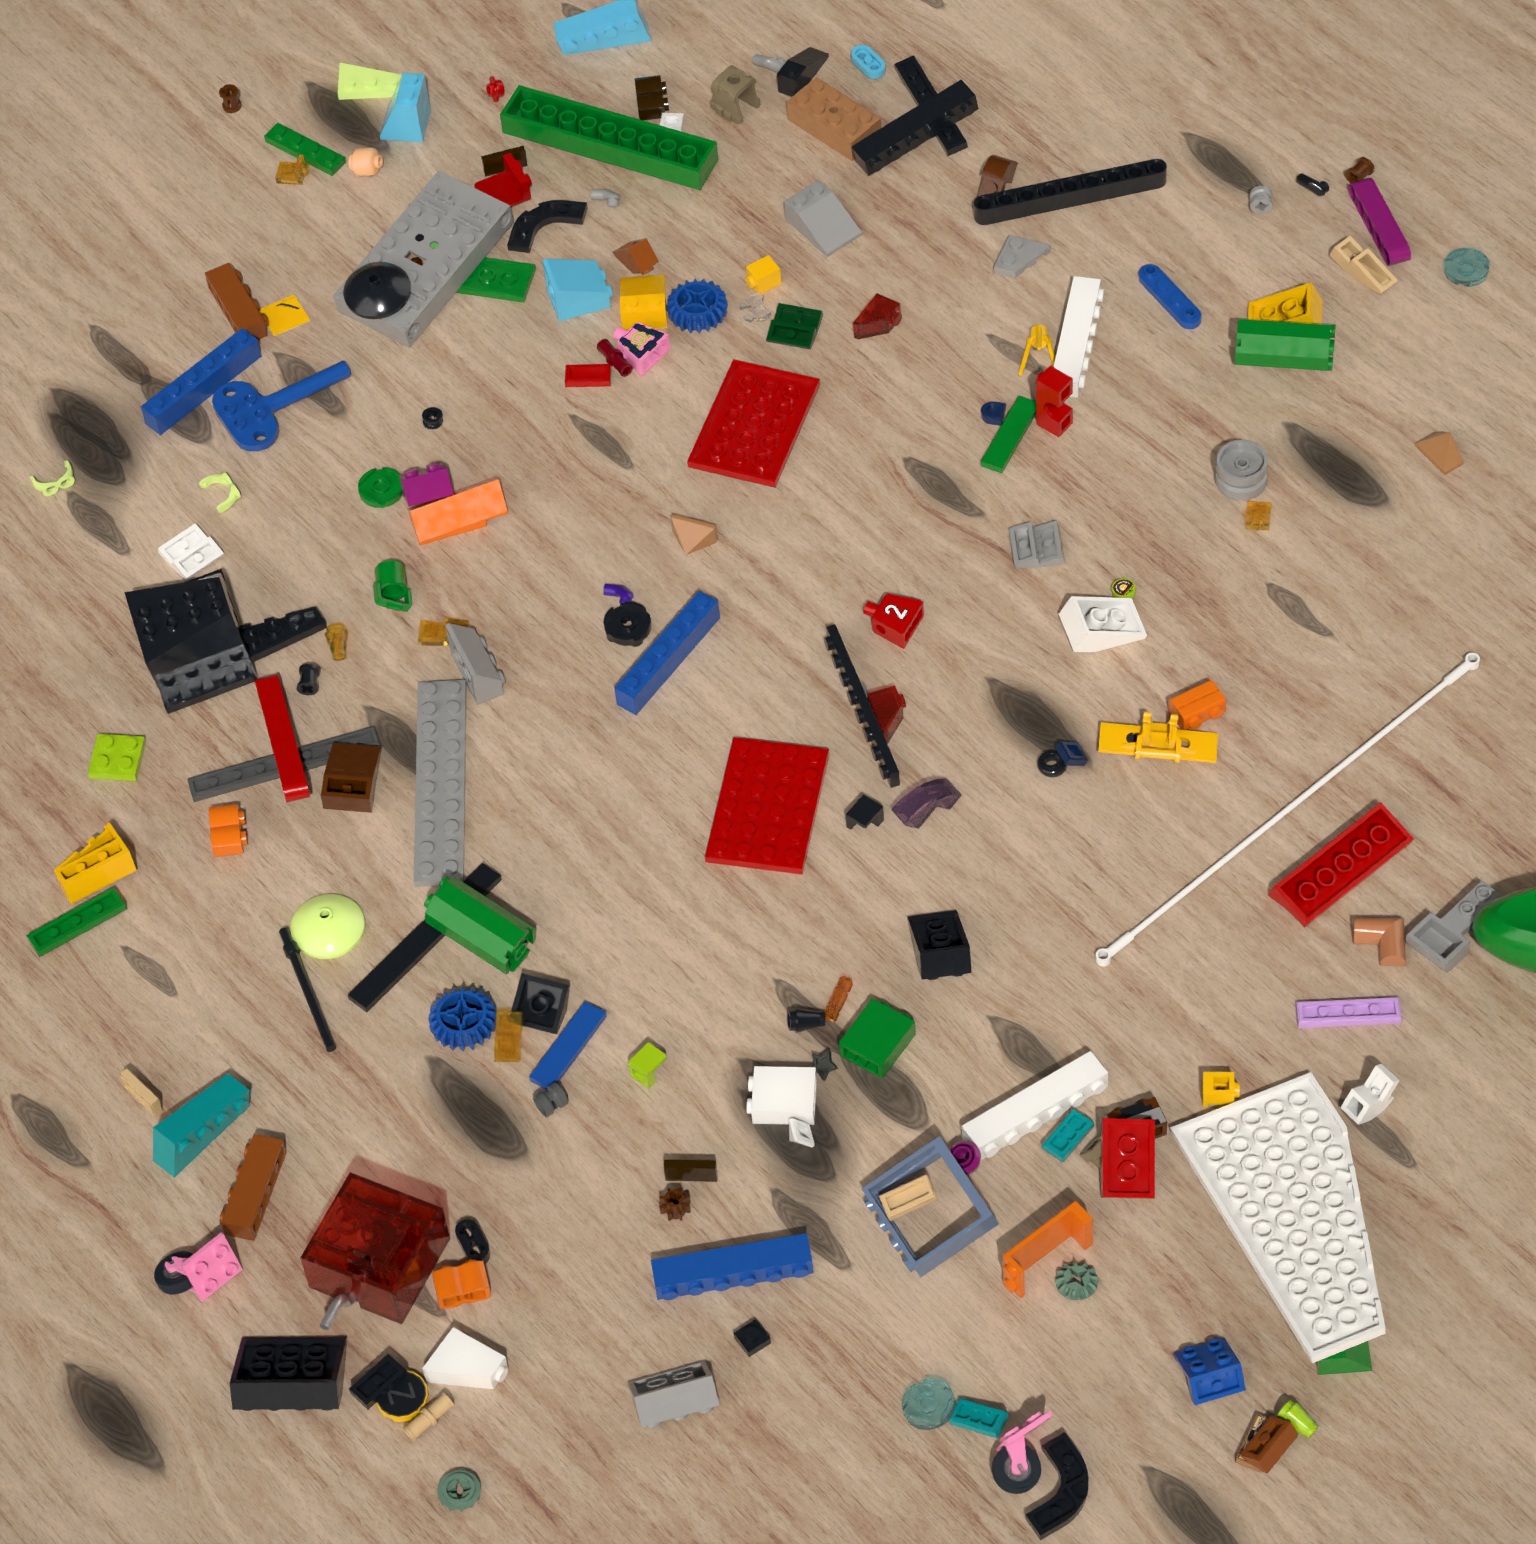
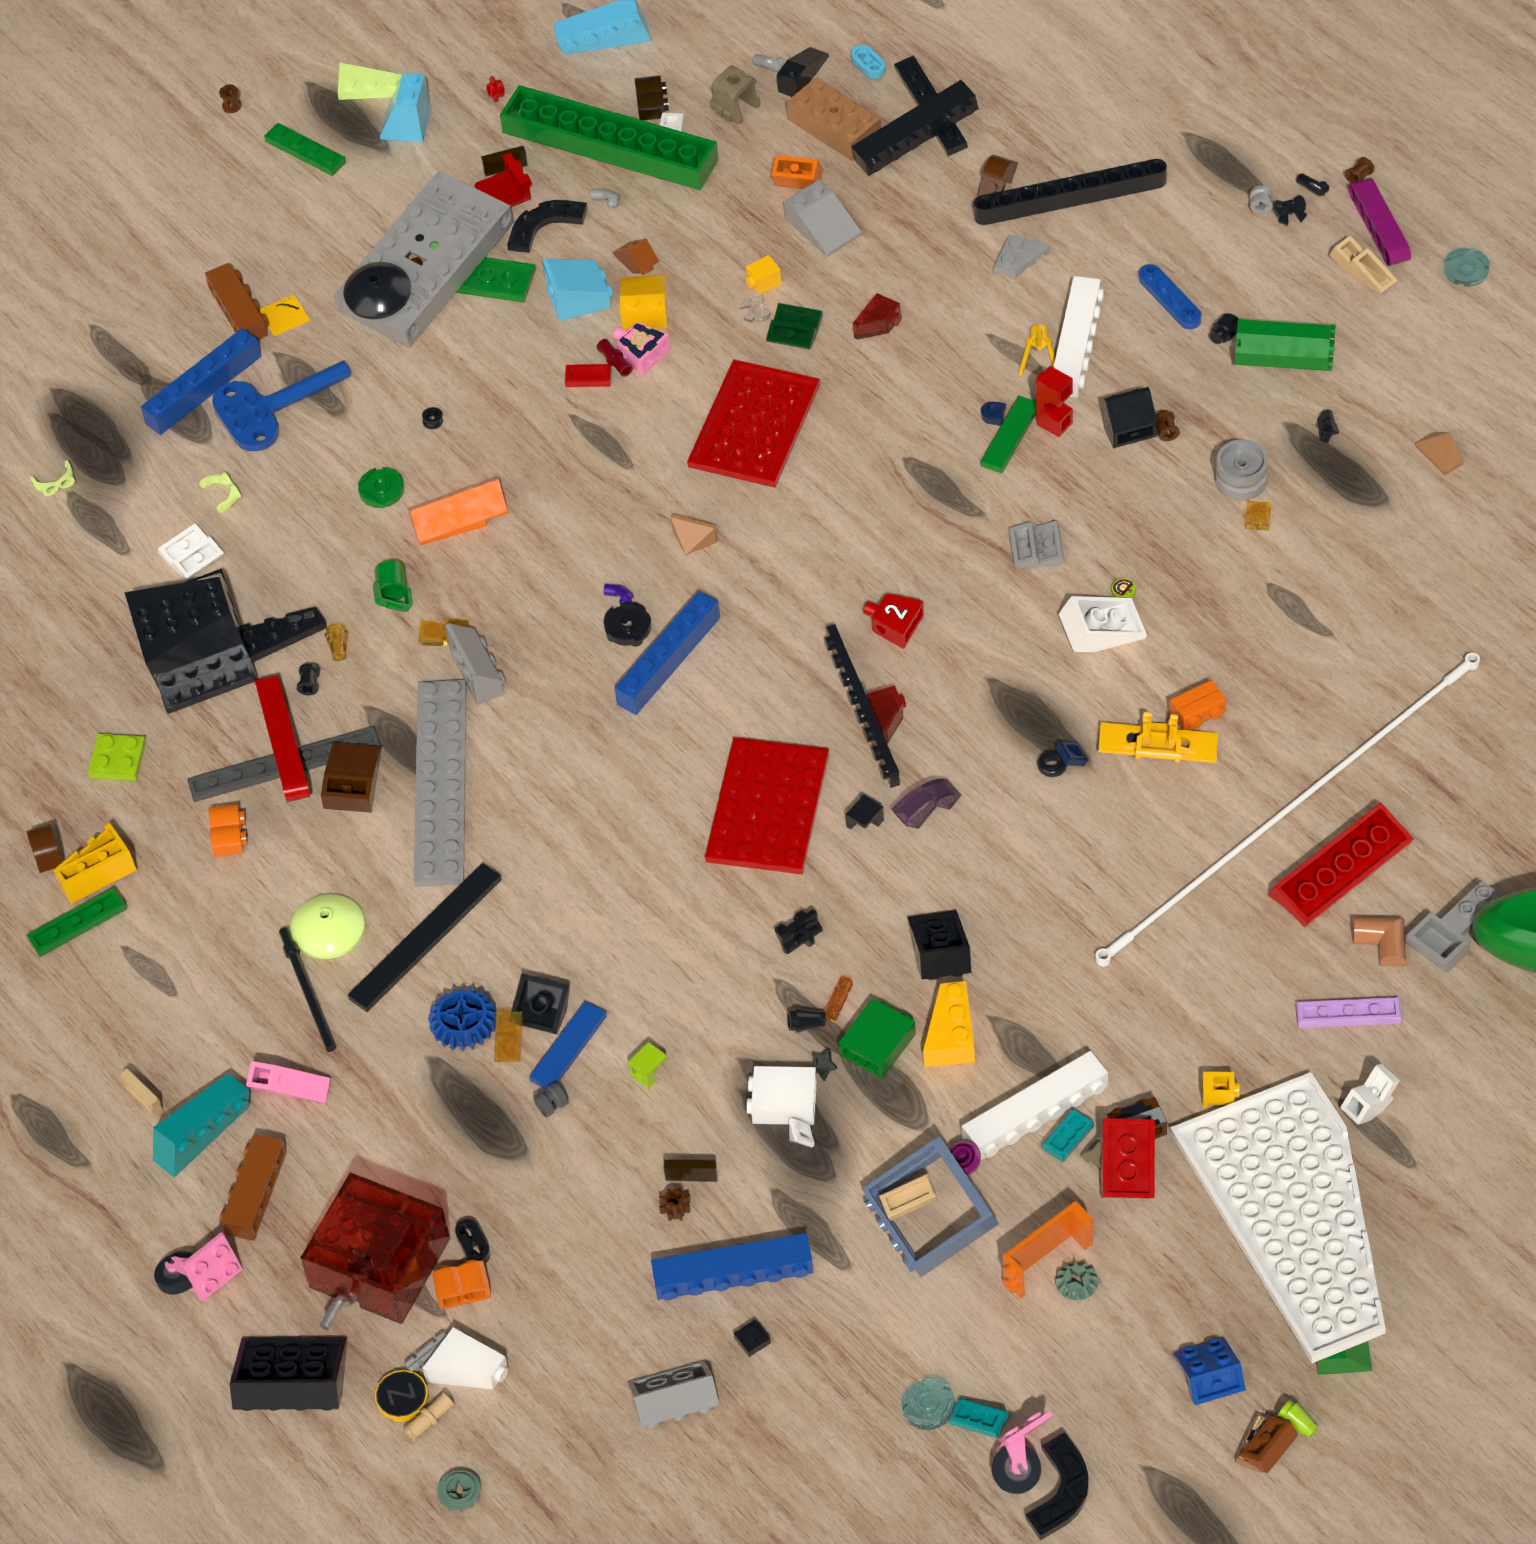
(44, 848): none -> reddish brown brick
(287, 1082): none -> bright pink slope
(292, 172): clear yellow bracket -> none
(365, 161): light nougat head -> none
(378, 1381): black plate -> none
(423, 1355): none -> light grey axle
(425, 484): magenta slope -> none
(479, 924): green brick -> none
(696, 312): blue gear -> none
(796, 171): none -> orange brick
(799, 932): none -> black hips
(950, 1028): none -> yellow wedge
(1130, 417): none -> black slope
(1167, 425): none -> reddish brown bush
(1224, 328): none -> black arm
(1294, 304): yellow slope -> none
(1295, 206): none -> black piece
(1327, 425): none -> black piece

